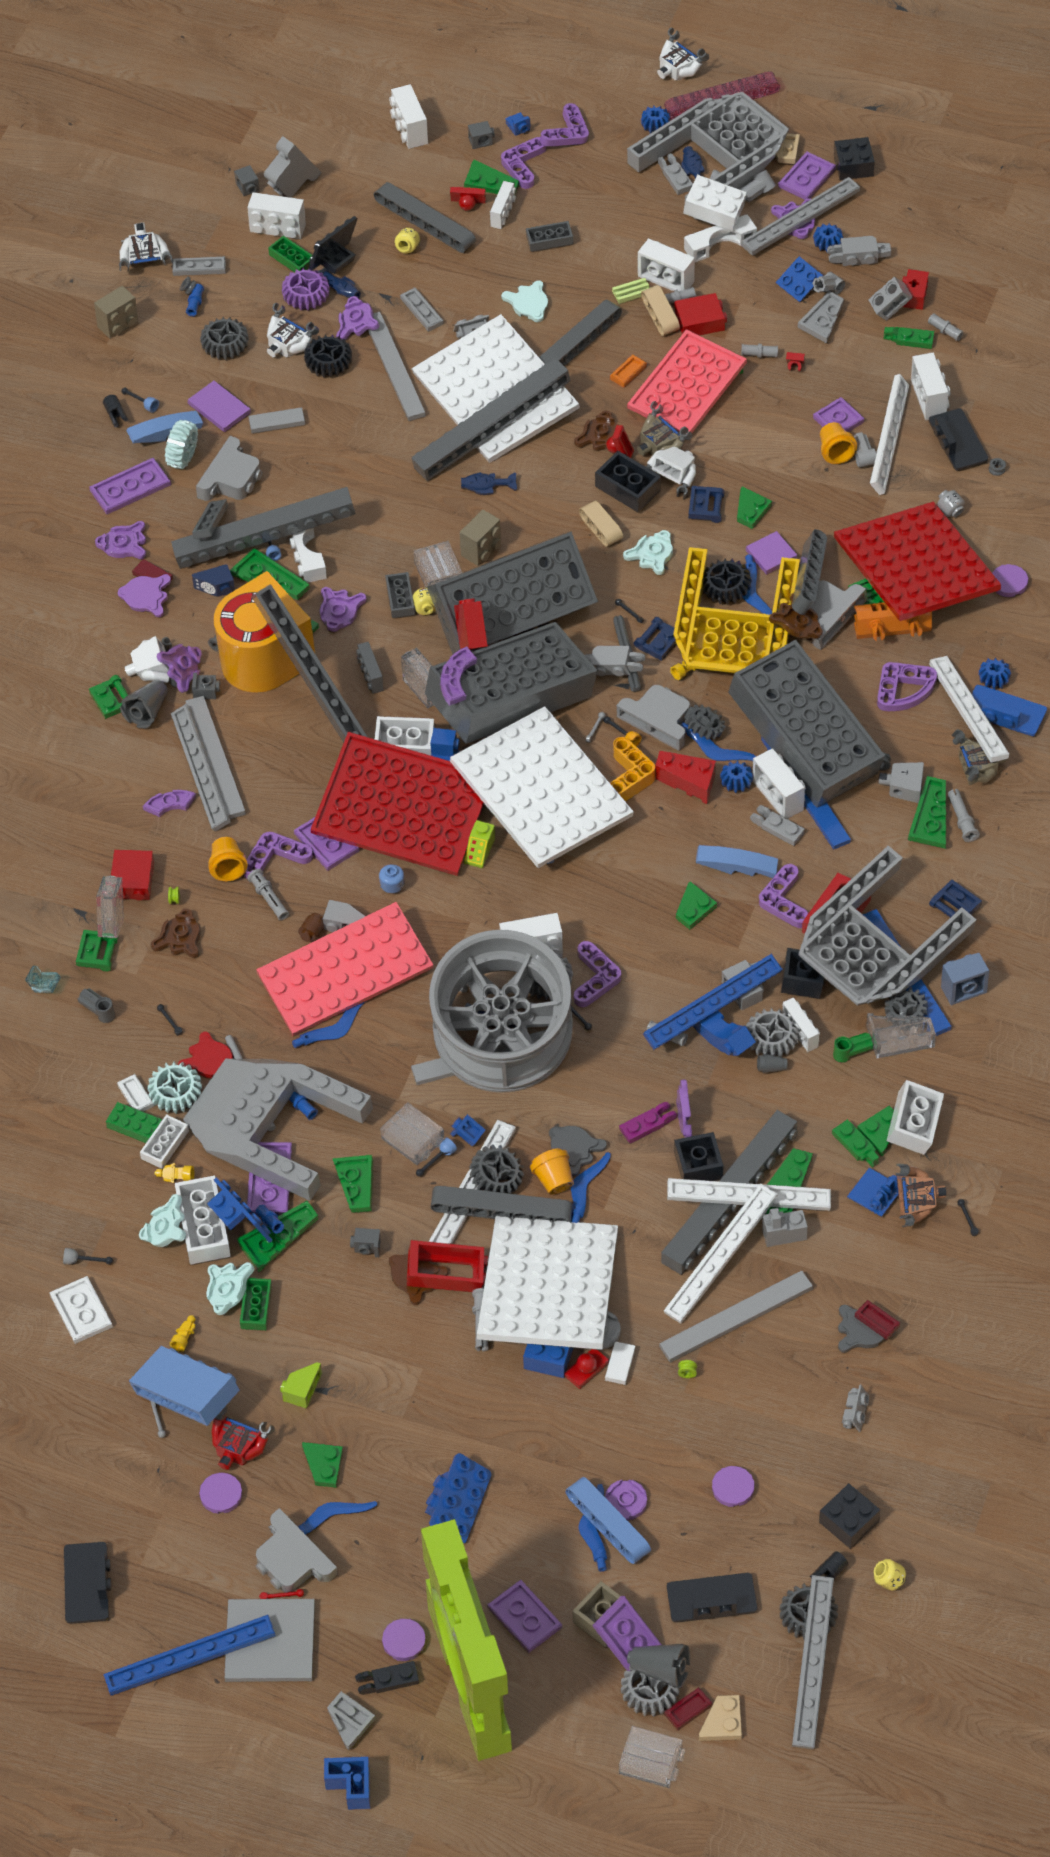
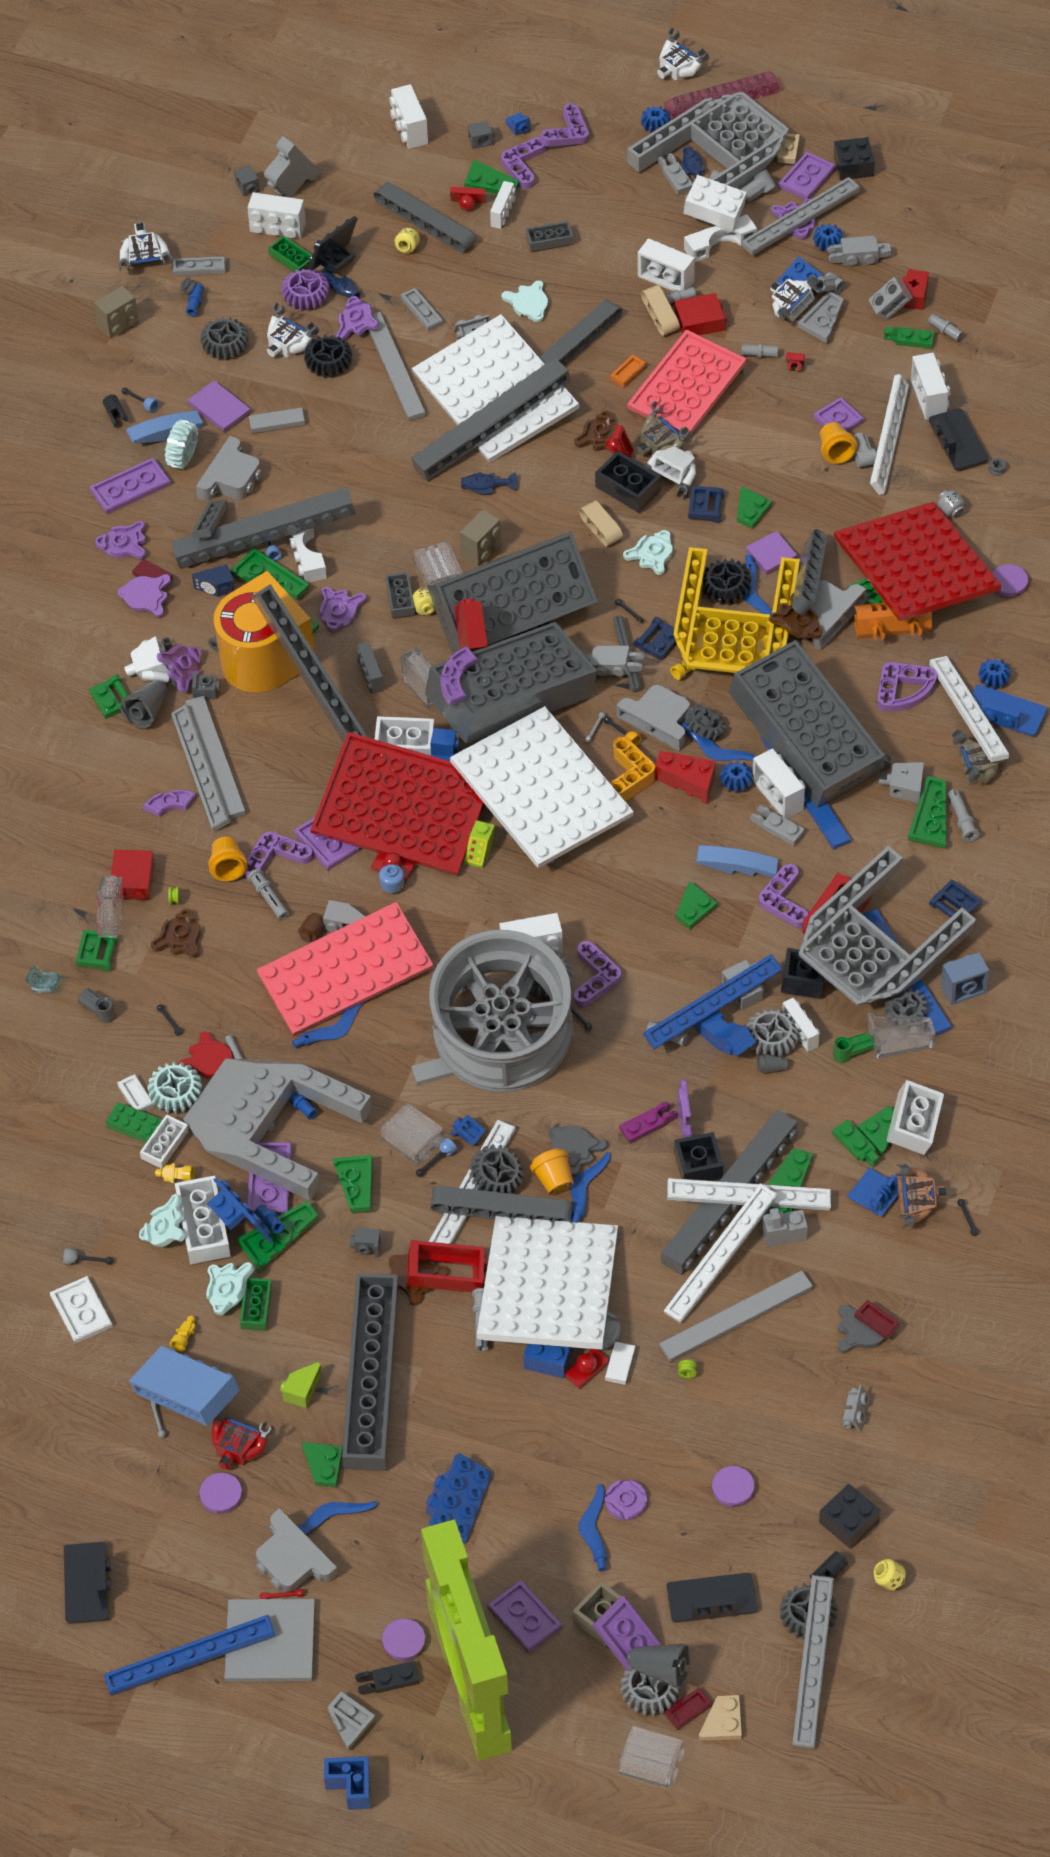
(370, 1372): none -> dark grey brick
(392, 858): none -> red tile
(608, 1520): medium blue beam -> none
(629, 289): yellowish green tile -> none
(792, 297): none -> torso

